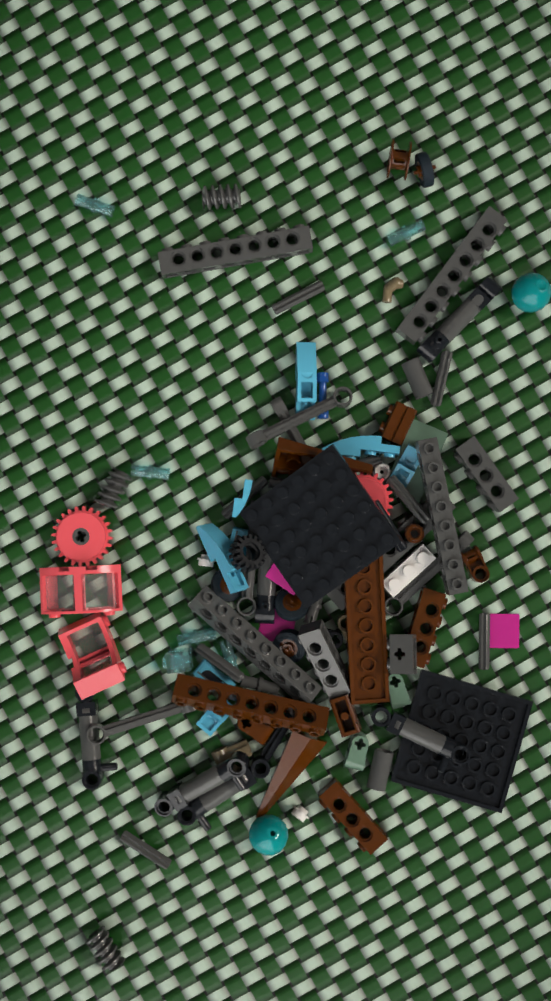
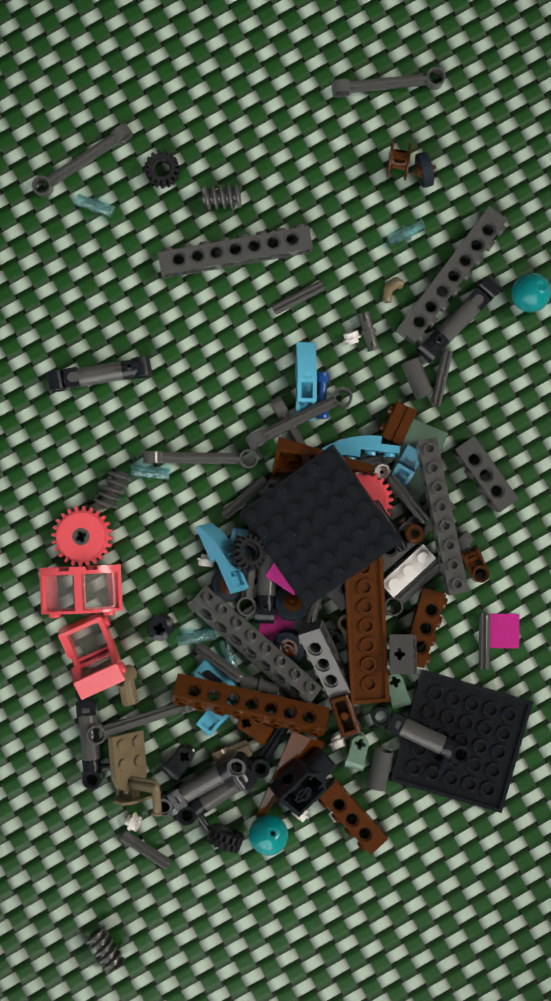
(77, 378): none -> piece
(118, 136): none -> dark grey piece
(127, 688): none -> dark tan piece
(130, 771): none -> dark tan plate
(133, 822): none -> white plate
(154, 630): none -> black piece
(158, 158): none -> black tyre
(158, 457): none -> dark grey piece
(178, 660): clear light blue brick -> none
(178, 763): none -> black piece
(225, 838): none -> black tyre
(240, 503): medium azure slope -> none
(303, 781): none -> black brick
(337, 742): none -> white plate
(345, 87): none -> dark grey piece
(351, 337): none -> white plate
(368, 331): none -> dark grey pin

